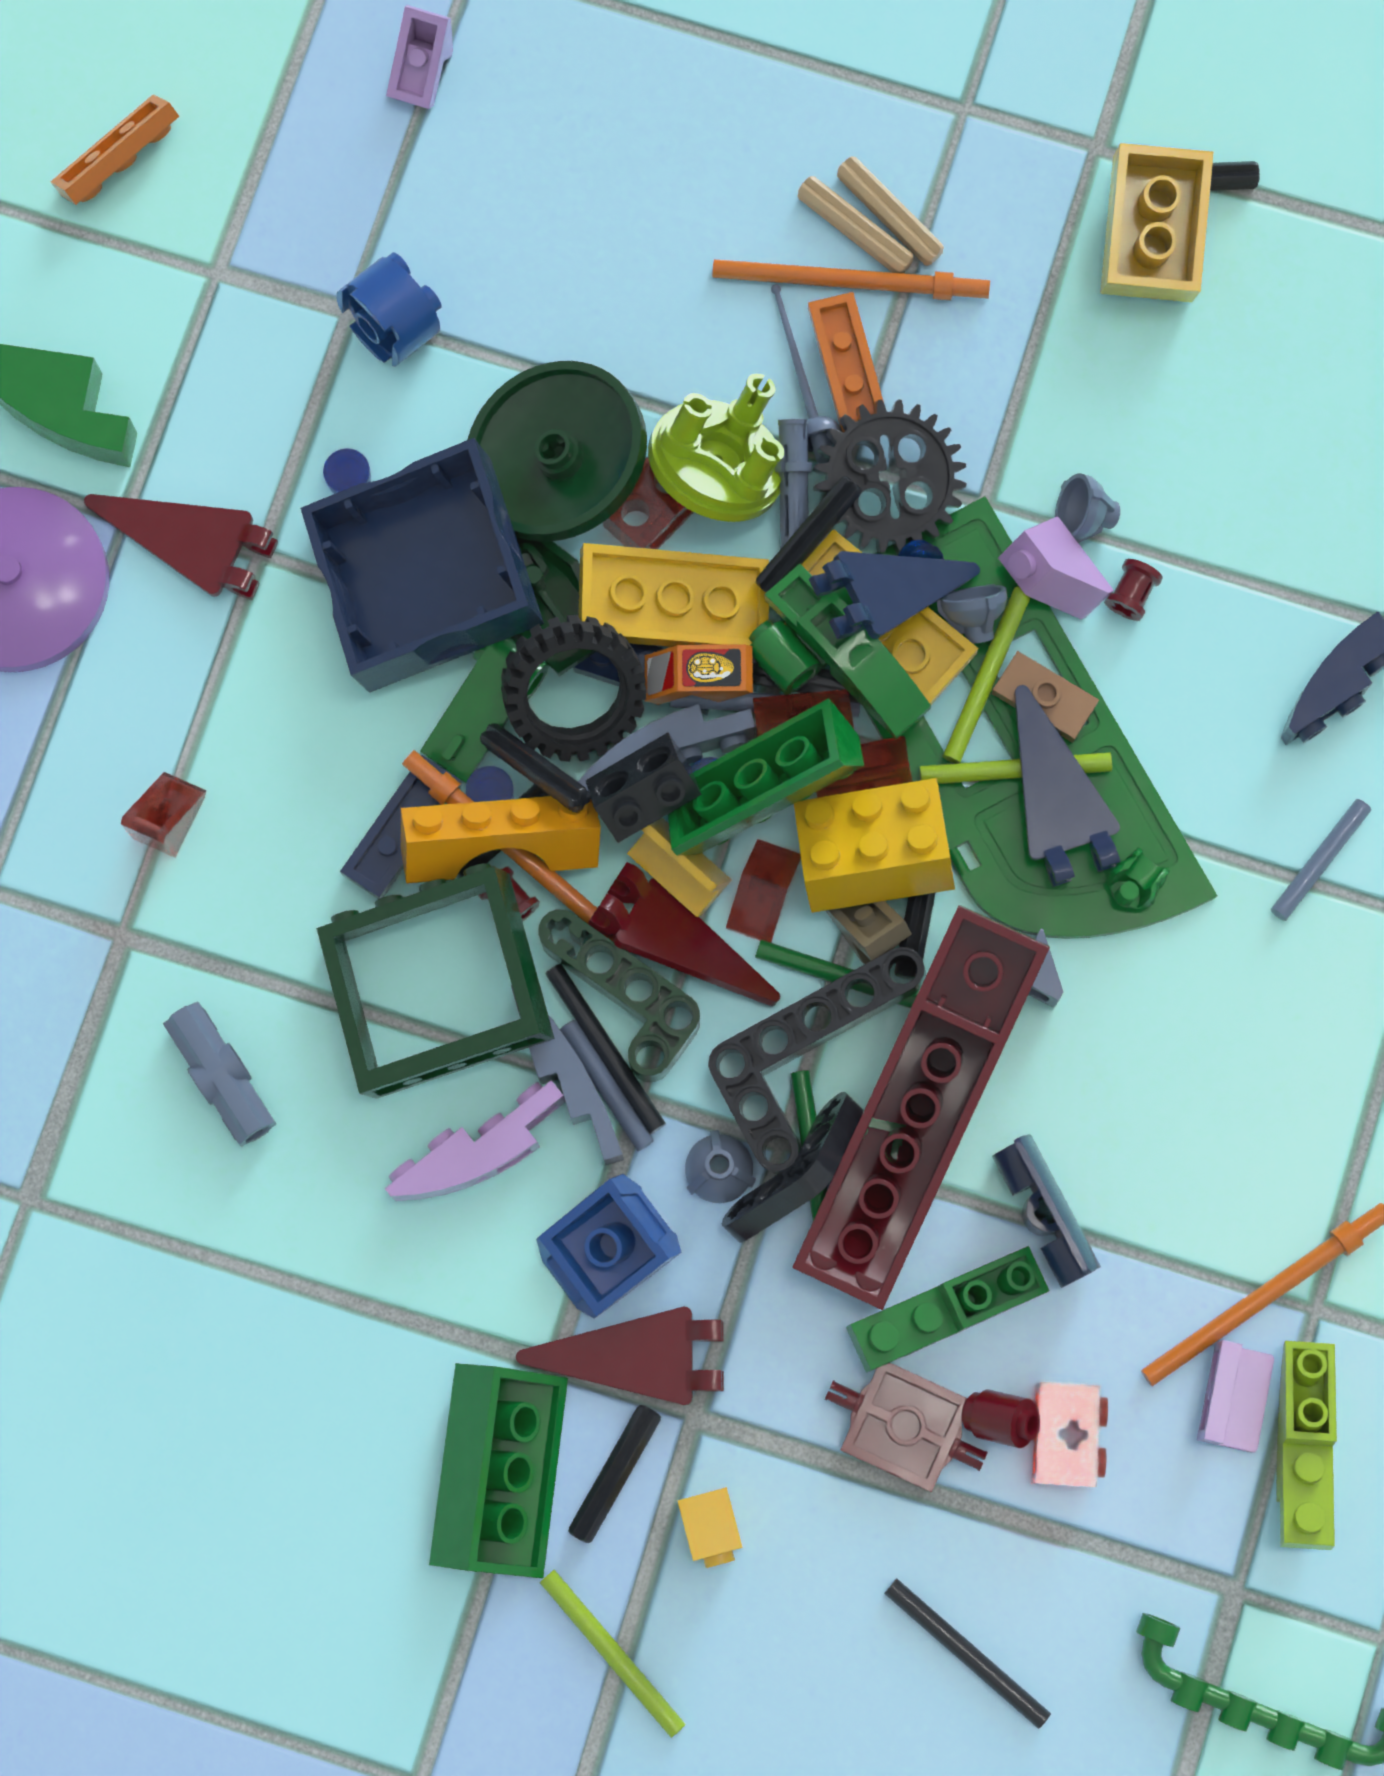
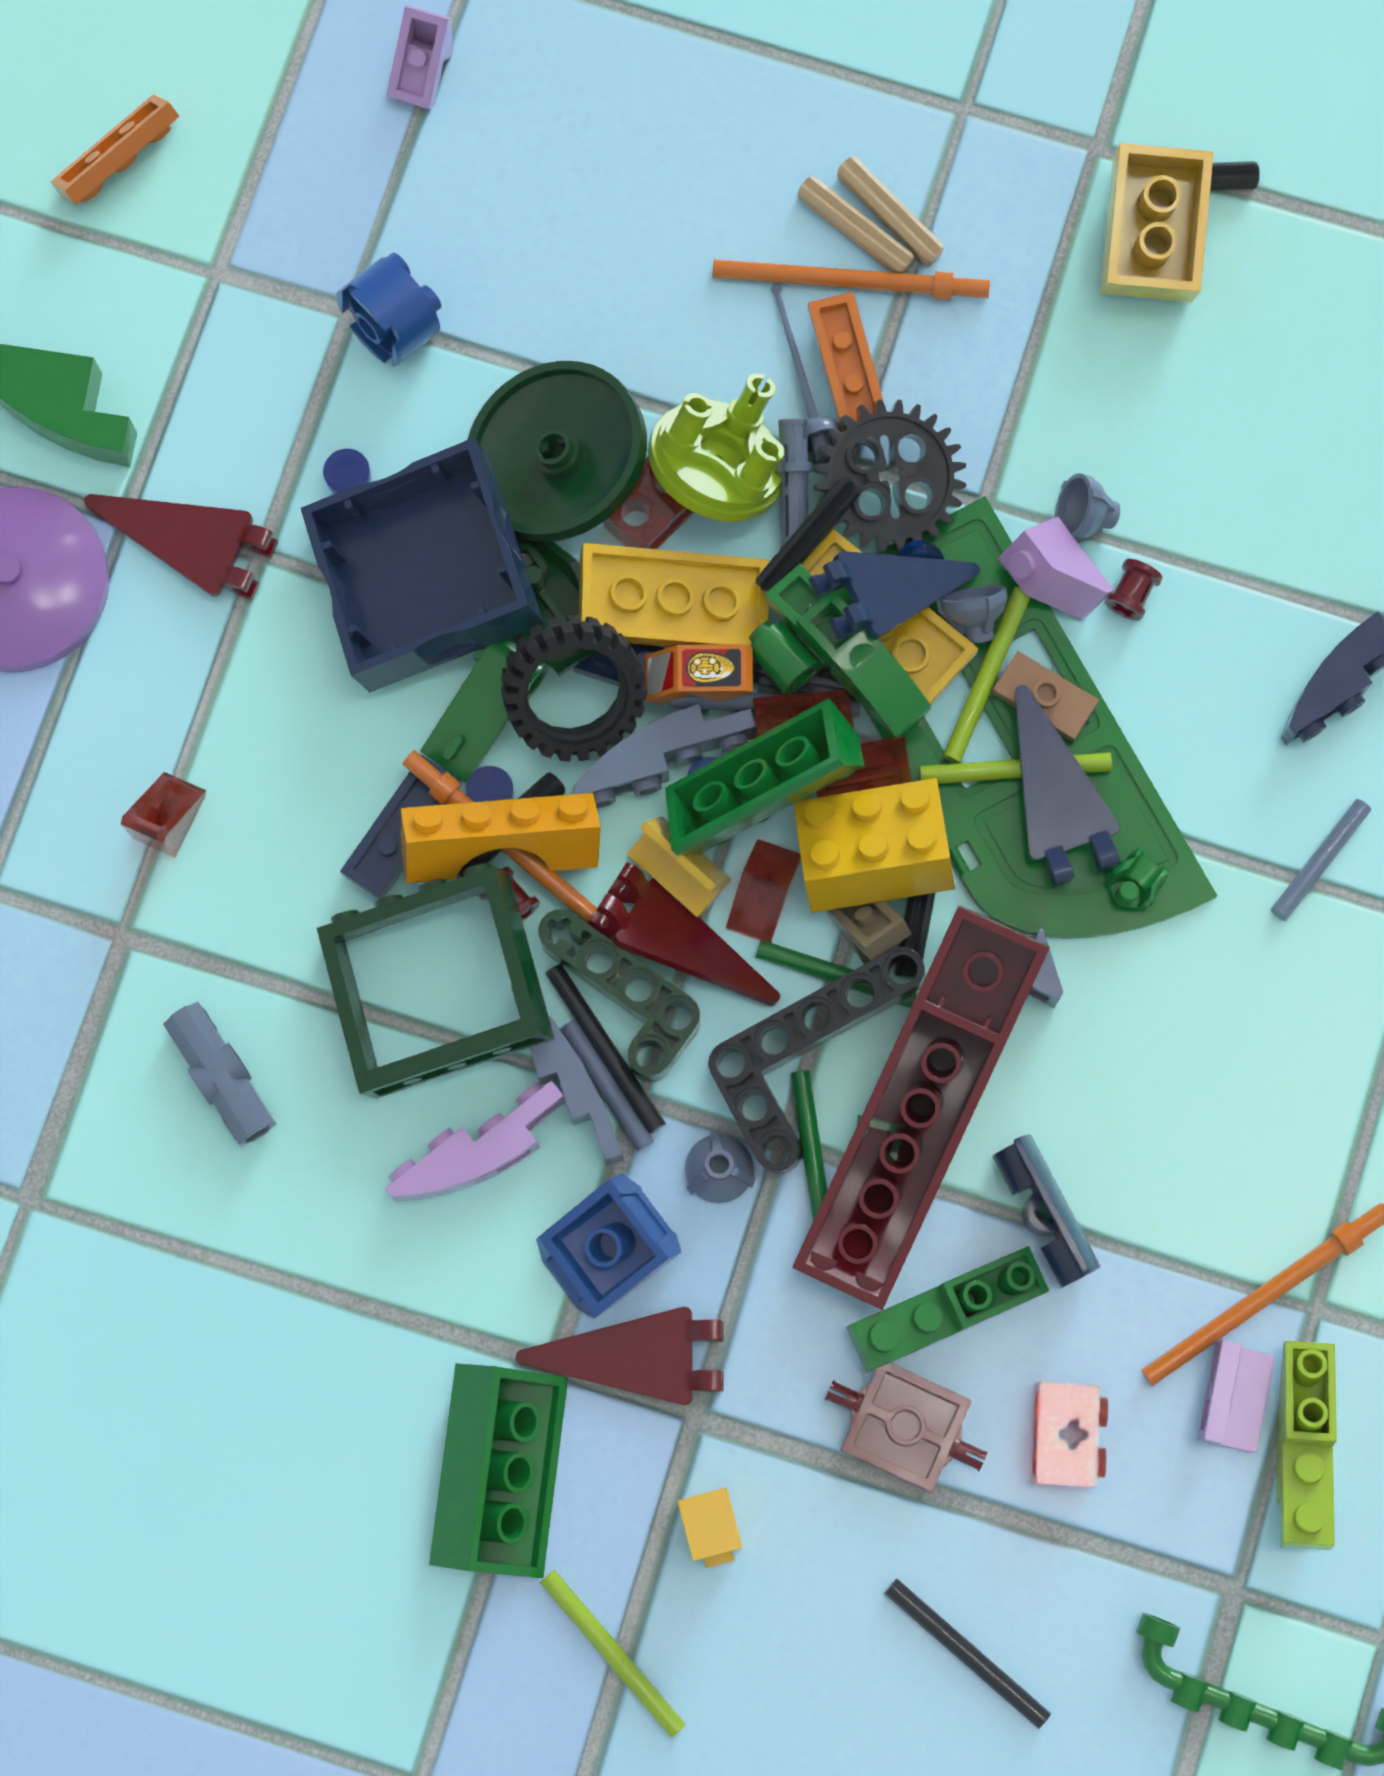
(535, 767): black axle -> none
(614, 1474): black axle -> none
(643, 787): black brick -> none
(803, 1179): black beam -> none
(1001, 1418): dark red brick -> none

